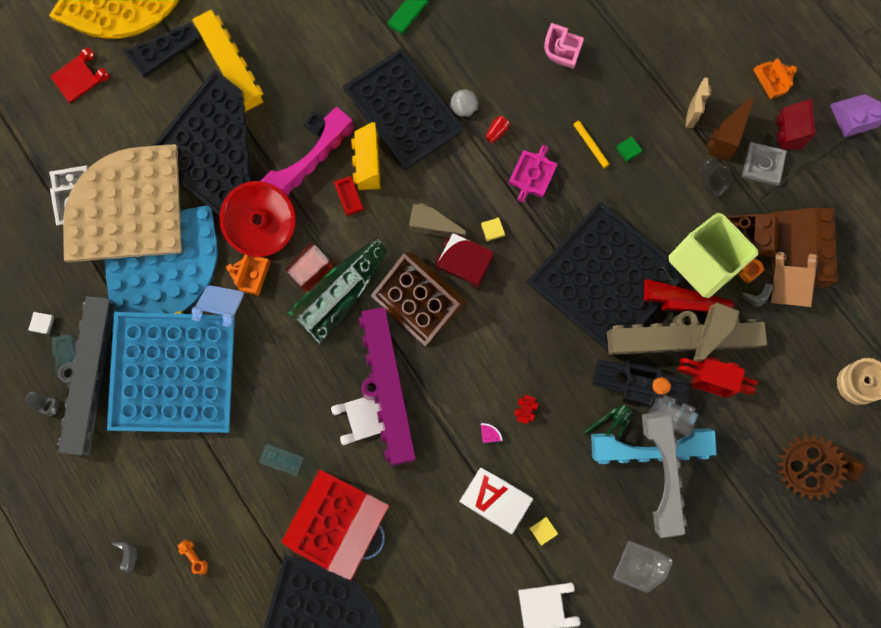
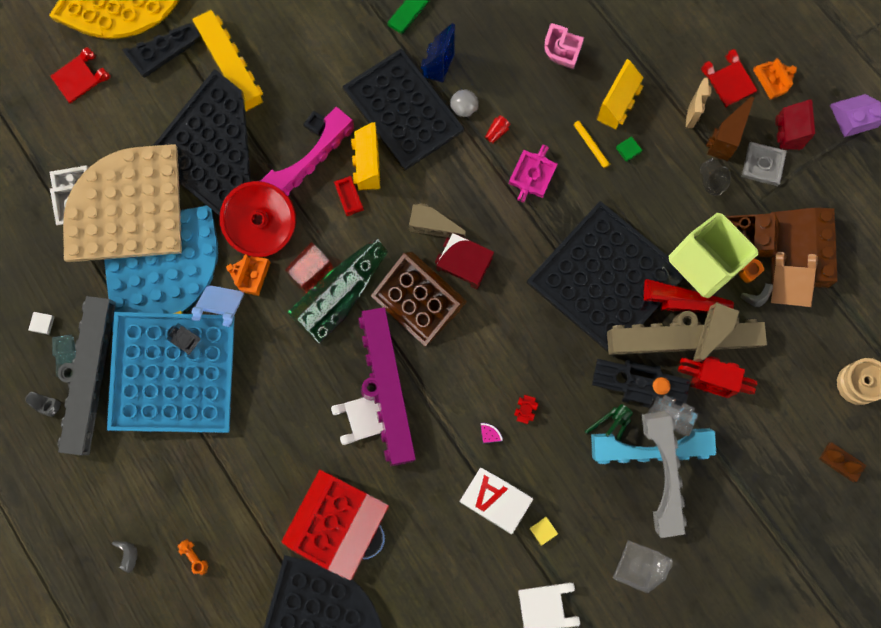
(182, 338): none -> black bracket
(281, 459): clear light blue plate -> none
(440, 55): none -> clear blue slope
(492, 229): light yellow tile -> none
(621, 96): none -> yellow slope
(730, 82): none -> red flag
(825, 481): reddish brown gear -> none

